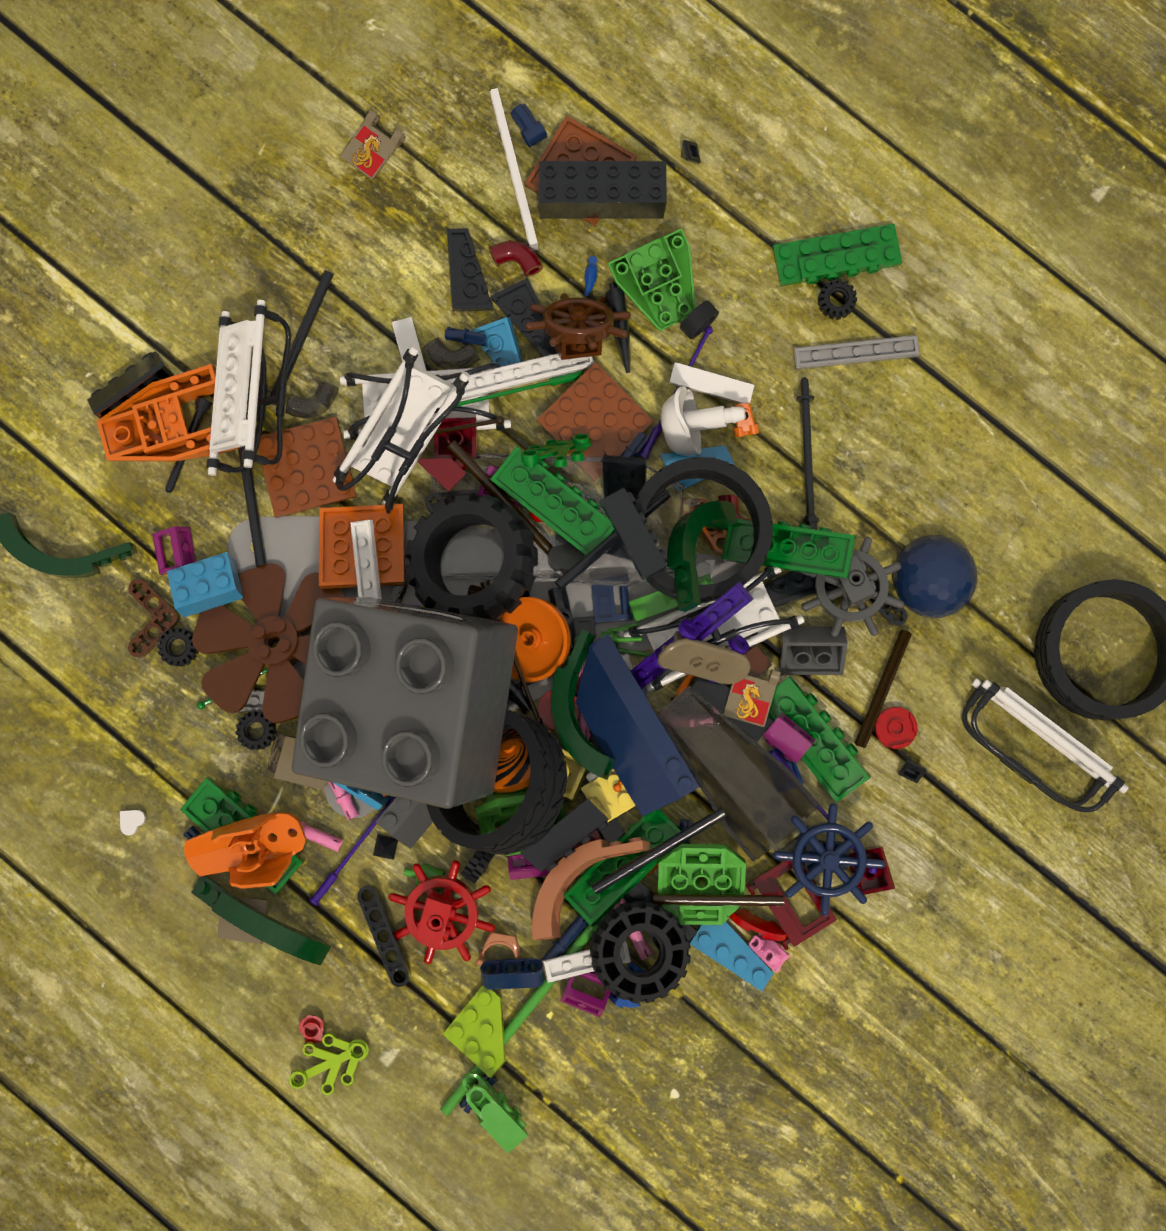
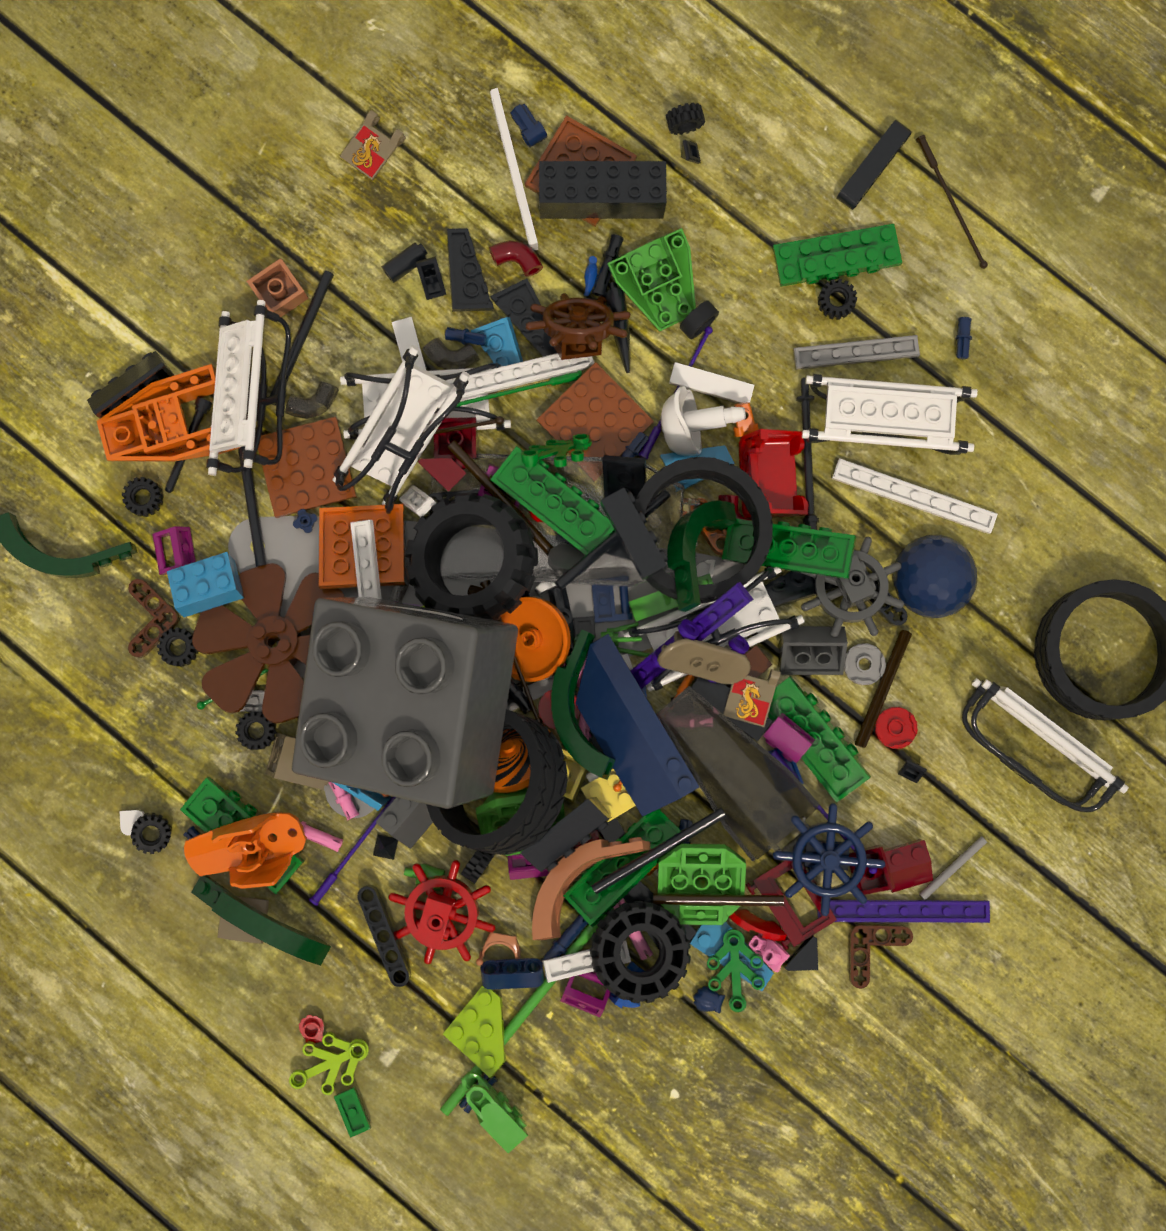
(130, 493): none -> black tyre
(150, 846): none -> black tyre
(277, 288): none -> nougat brick
(311, 519): none -> dark blue plate
(352, 1112): none -> green plate
(404, 262): none -> black brick
(417, 501): none -> white tile
(431, 278): none -> black slope
(543, 588): none -> white tile
(604, 273): none -> black pin
(685, 118): none -> black tyre
(708, 1000): none -> dark blue animal
(735, 966): none -> green plant
(770, 462): none -> red windscreen
(804, 957): none -> black slope
(870, 939): none -> reddish brown beam
(874, 164): none -> black beam
(876, 661): none -> light grey tile
(889, 410): none -> white piece
(909, 864): none -> dark red slope
(911, 911): none -> dark purple tile
(914, 496): none -> white tile
(921, 140): none -> dark brown piece
(950, 870): none -> light grey bar
(963, 337): none -> dark blue axle

